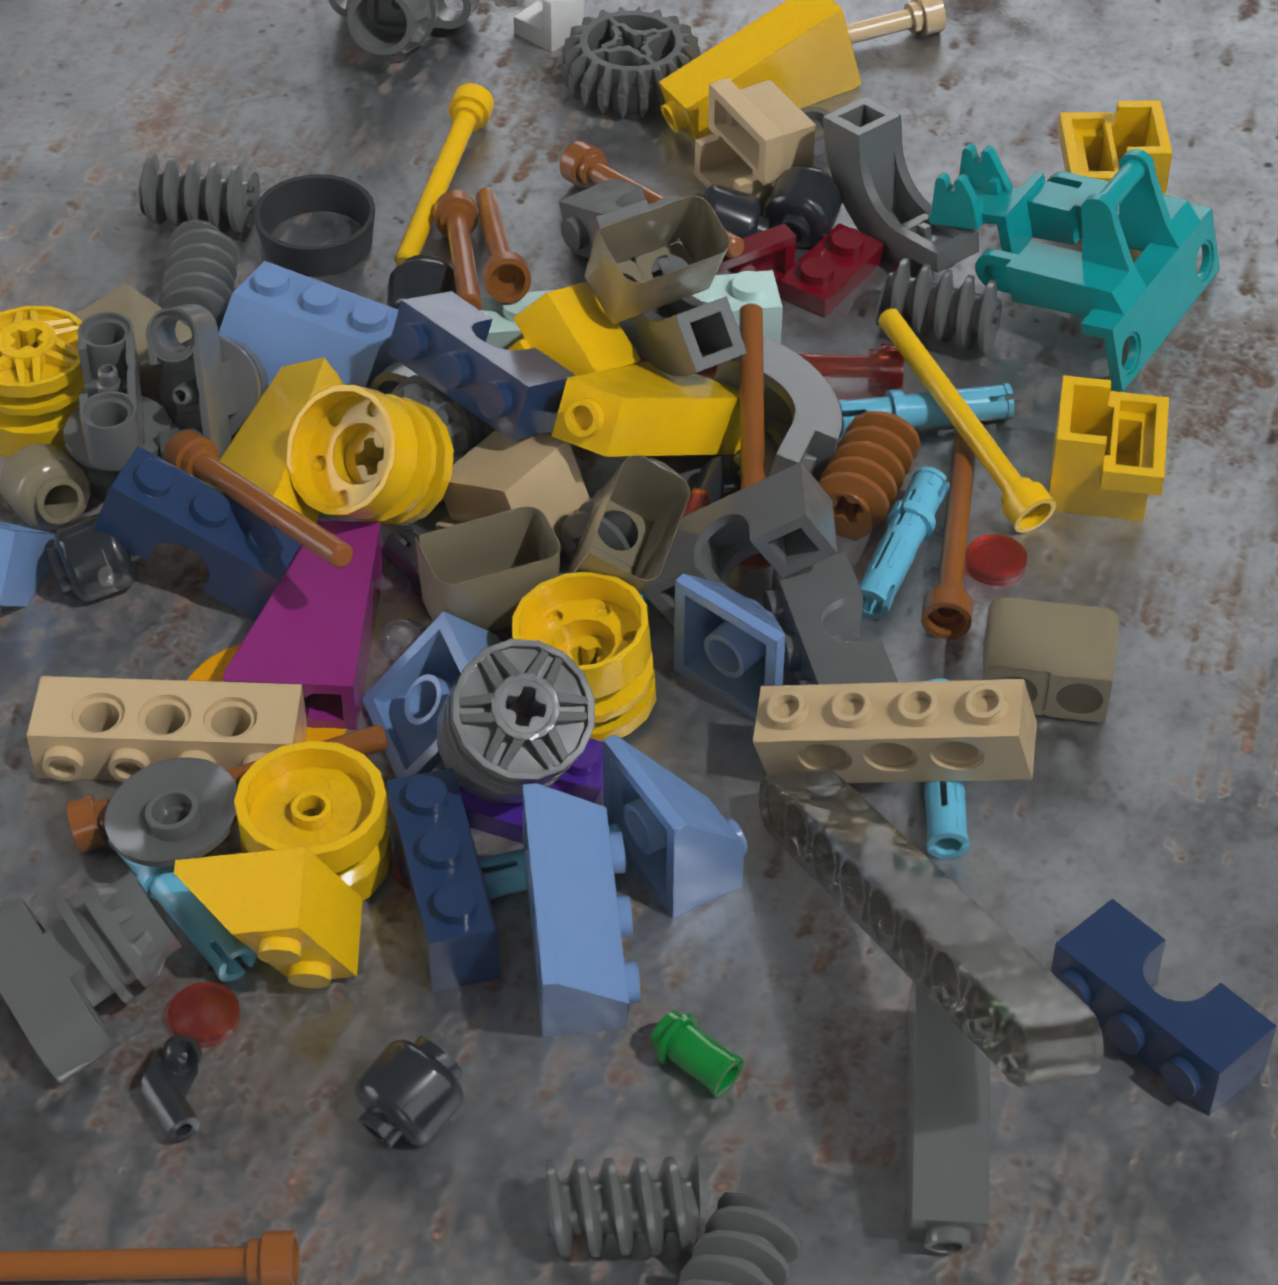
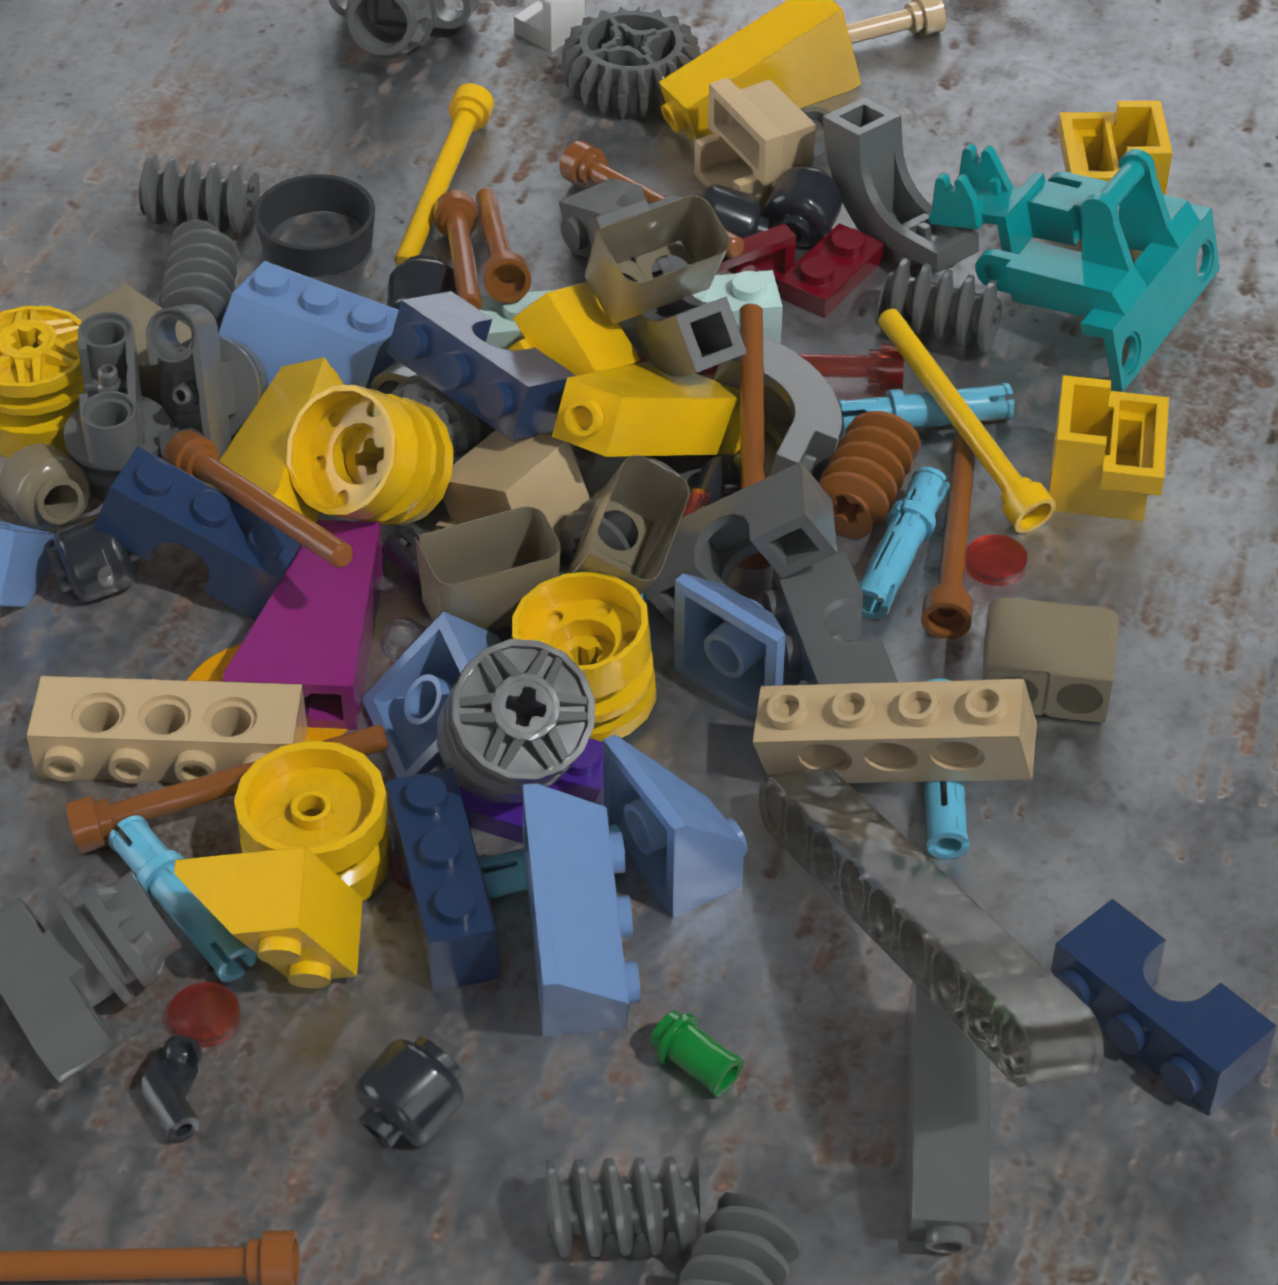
(171, 811): dark grey dish -> none

